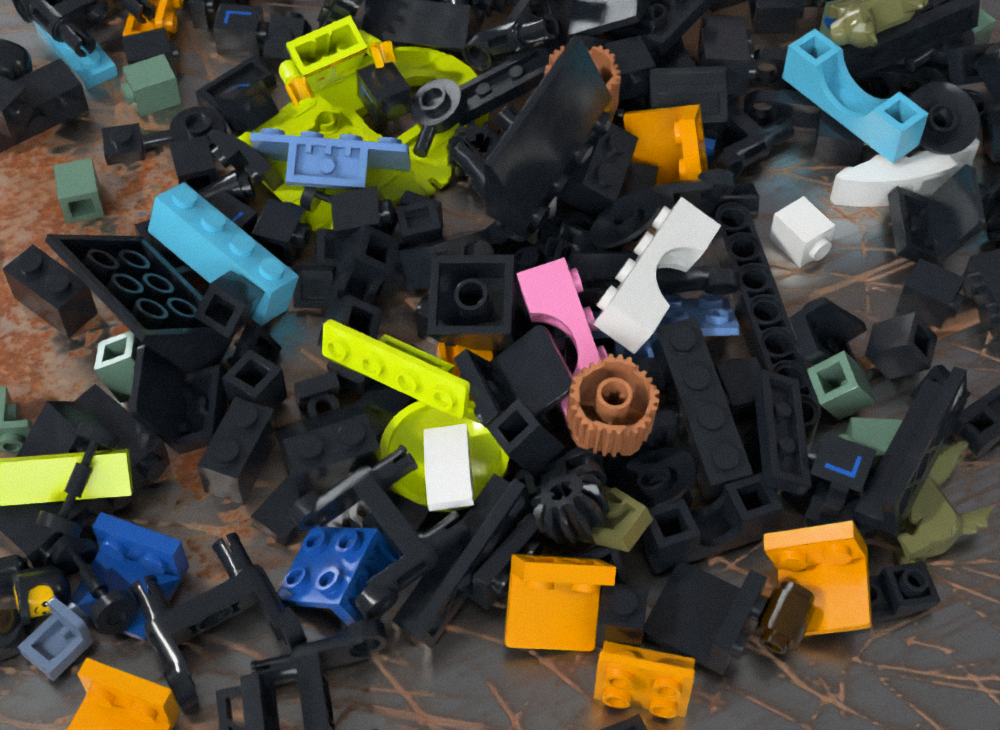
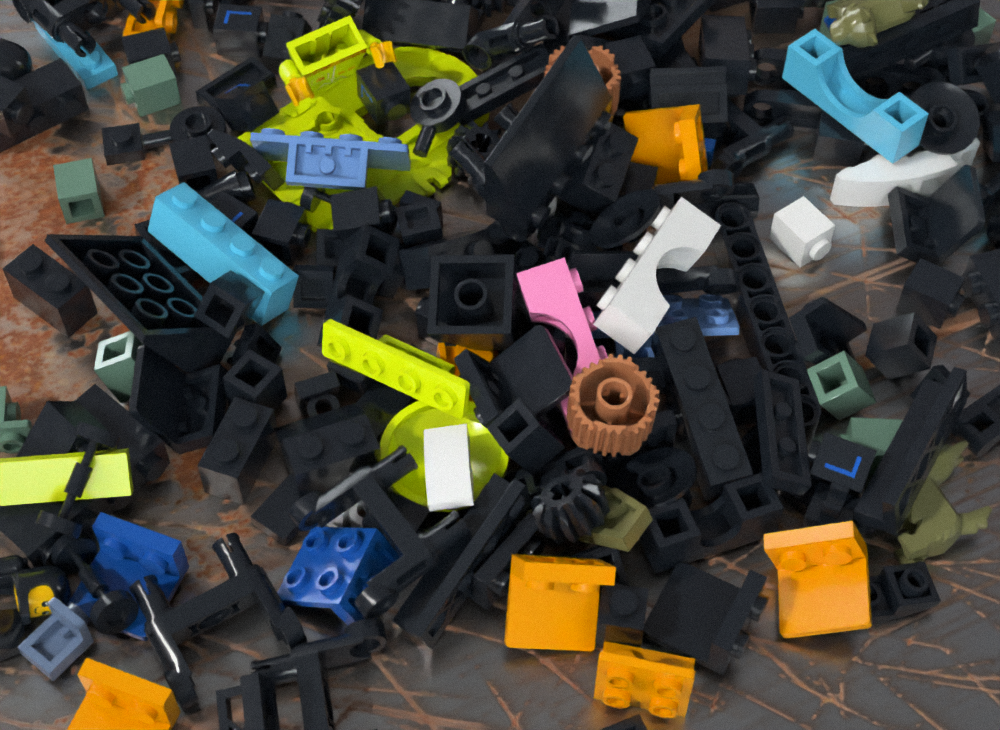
(785, 617): dark brown brick -> none

